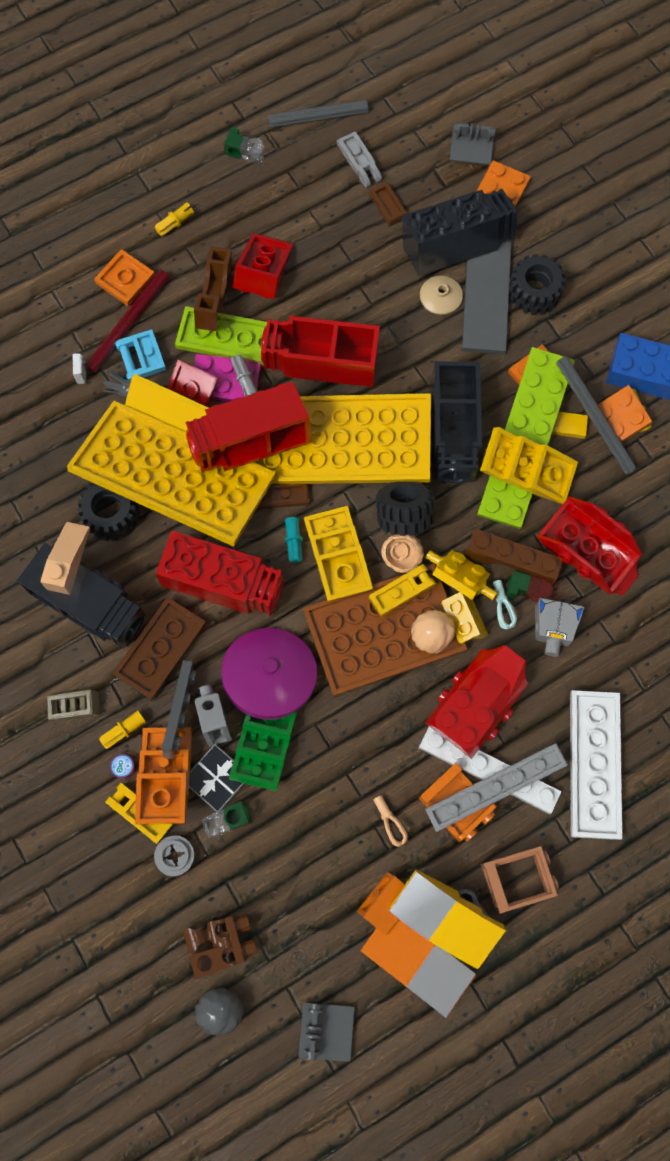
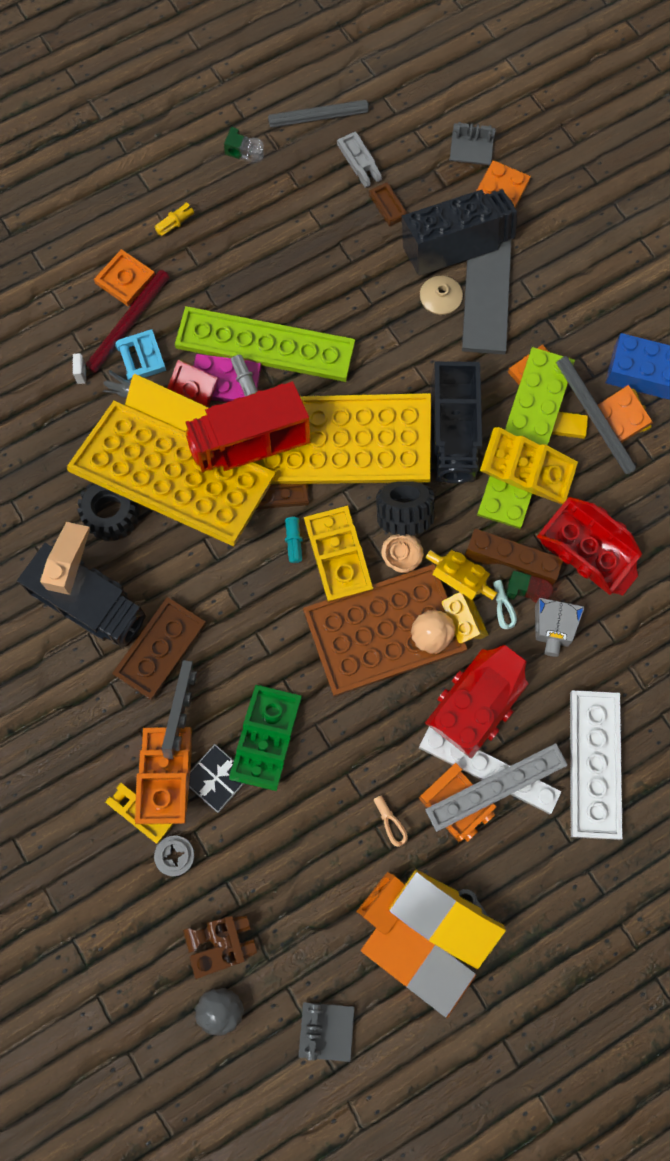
(88, 705): dark tan slope -> none
(122, 730): yellow axle -> none
(122, 766): tile -> none
(211, 301): reddish brown arch -> none
(212, 717): light grey torso -> none
(219, 575): red piece -> none
(227, 820): leg -> none
(262, 266): red slope -> none
(269, 673): magenta dish -> none
(321, 350): red piece -> none
(401, 590): yellow plate -> none
(495, 888): nougat window -> none
(539, 270): black tyre -> none

